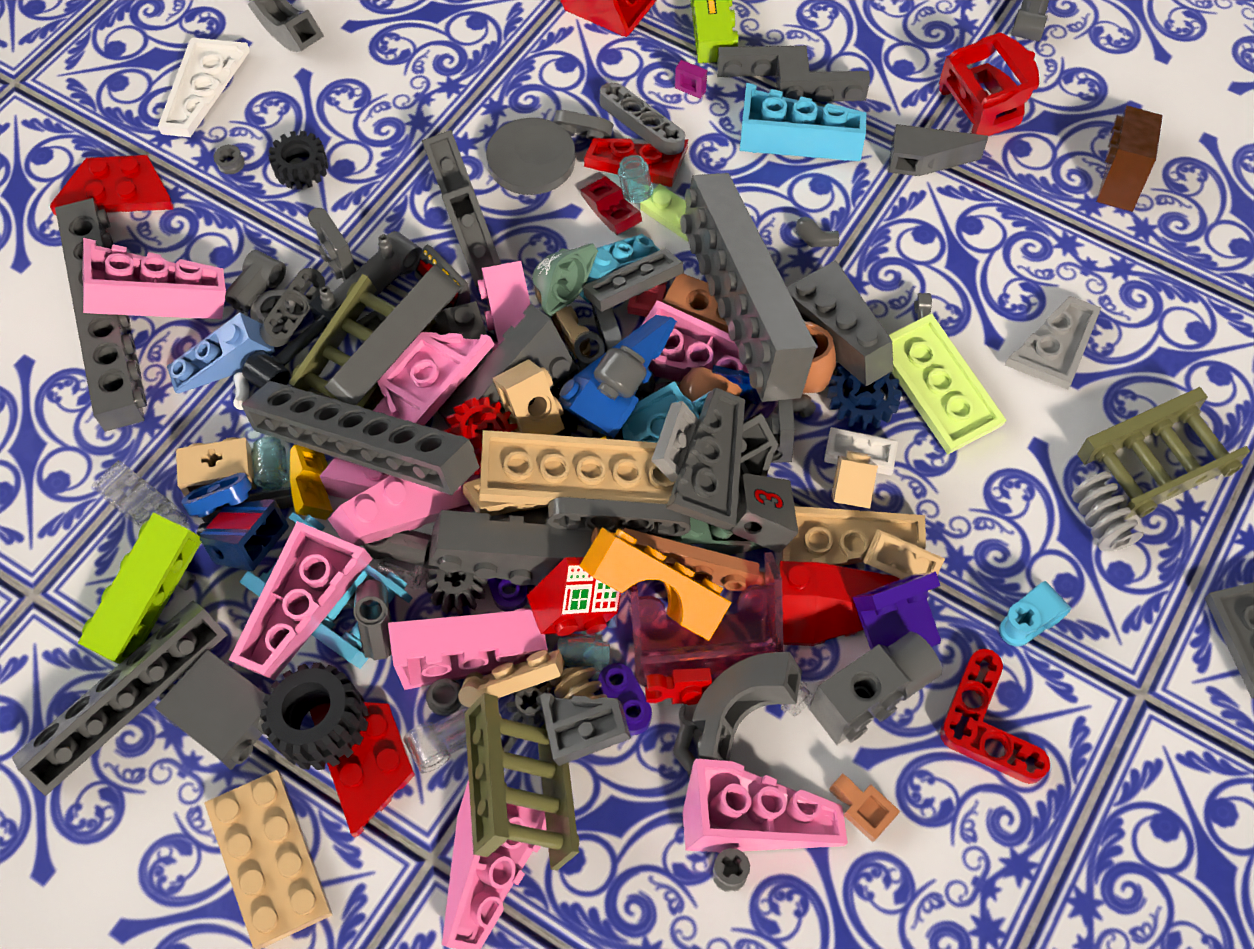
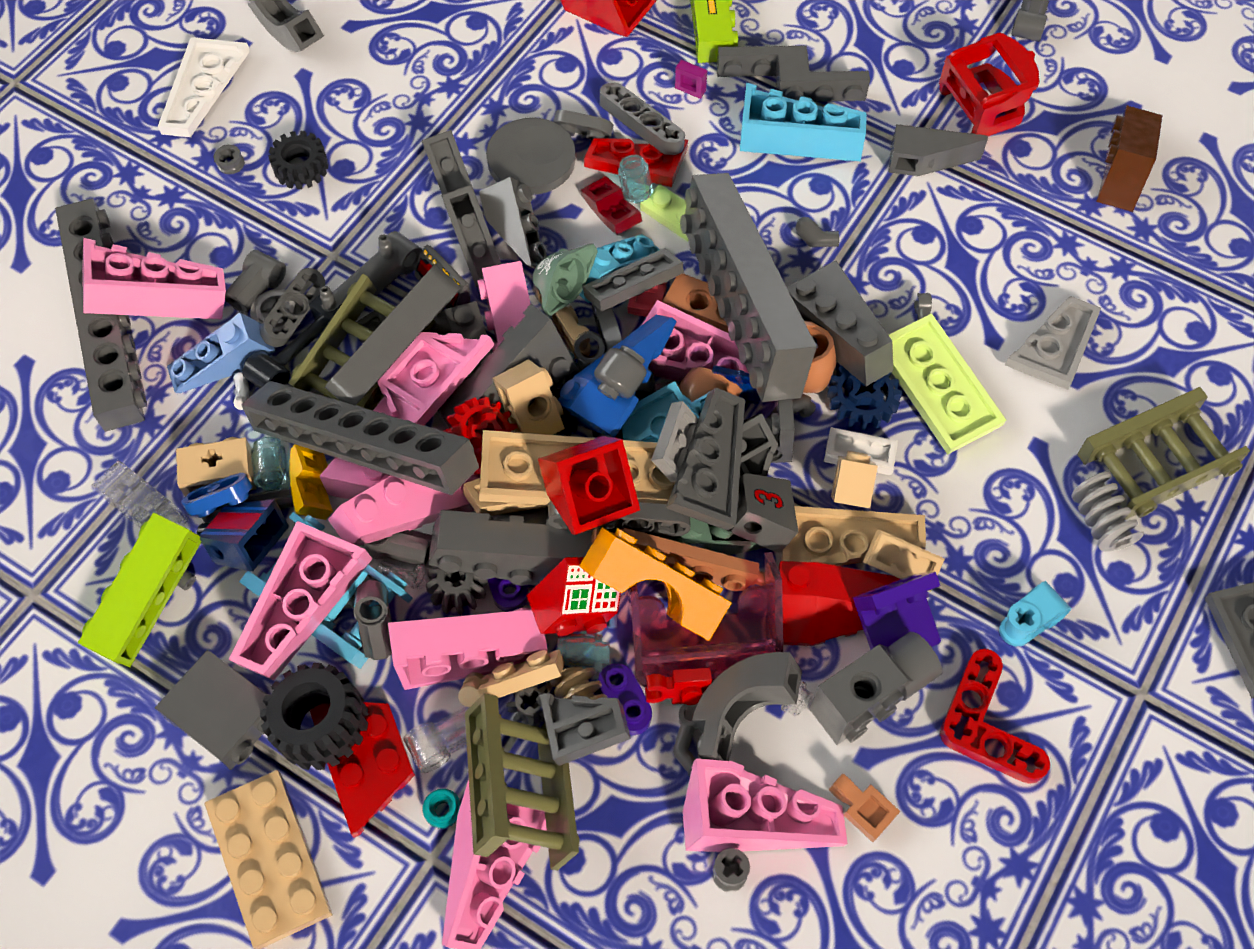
(116, 185): red wing -> none
(118, 698): dark grey brick -> none
(332, 244): dark grey plate -> none
(436, 798): none -> teal plate
(443, 697): dark grey plate -> none
(511, 215): none -> dark grey slope
(590, 483): none -> red slope

